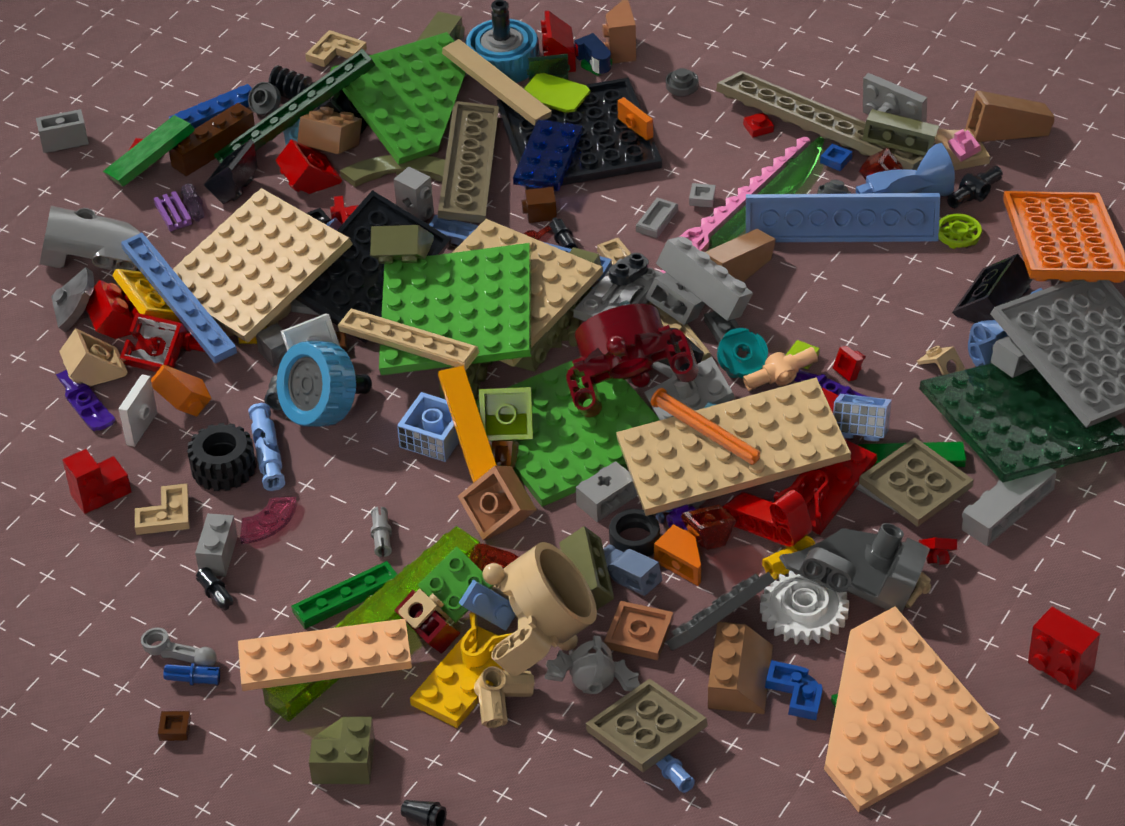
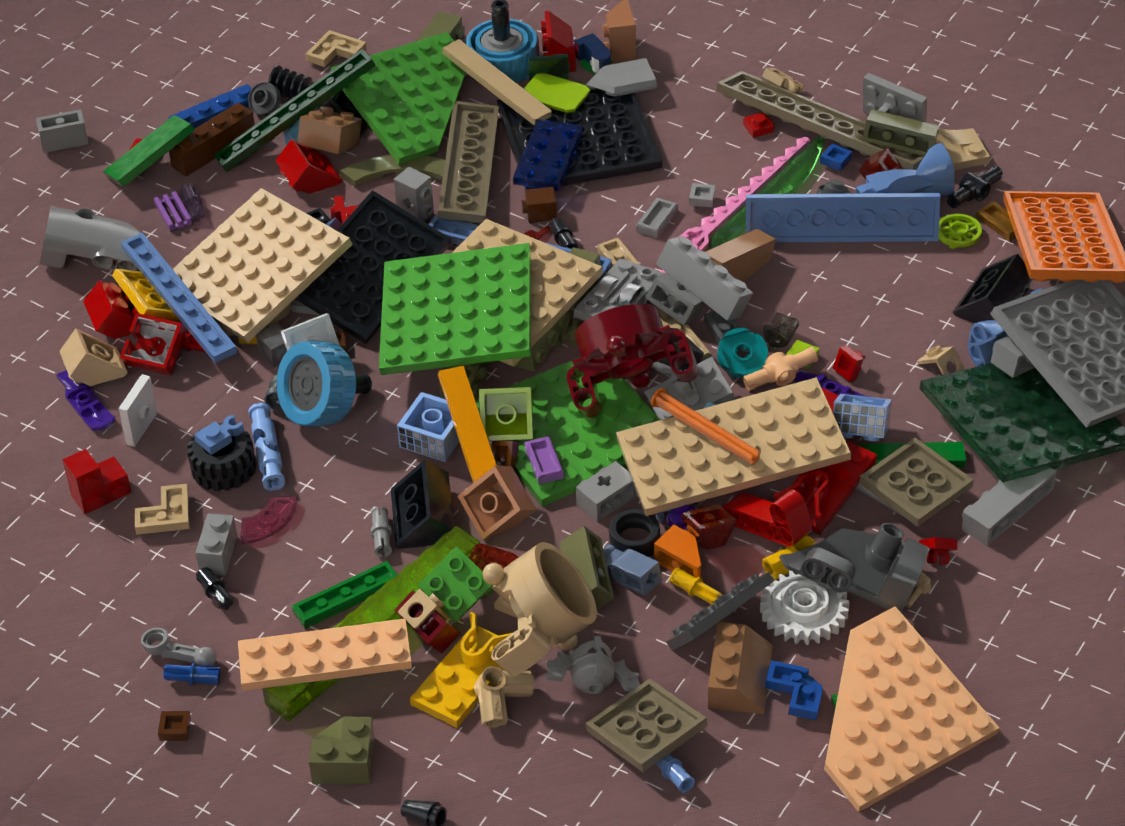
(72, 299): flat silver plate -> none
(181, 390): orange slope -> none
(218, 436): none -> medium blue plate
(233, 173): black slope -> none
(400, 243): olive slope -> none
(408, 339): tan tile -> none
(422, 506): none -> black slope
(488, 605): medium blue plate -> none
(543, 460): none -> medium lavender tile
(624, 78): none -> light grey tile
(628, 269): black plate -> none
(635, 118): orange plate -> none
(639, 630): nougat plate -> none
(682, 82): dark grey plate -> none
(693, 585): none -> yellow axle
(780, 330): none -> clear smoke plate
(782, 80): none -> tan plate
(964, 145): bright pink tile -> none
(997, 219): none -> pearl gold tile
(1007, 117): medium nougat slope -> none
(1063, 648): red brick -> none

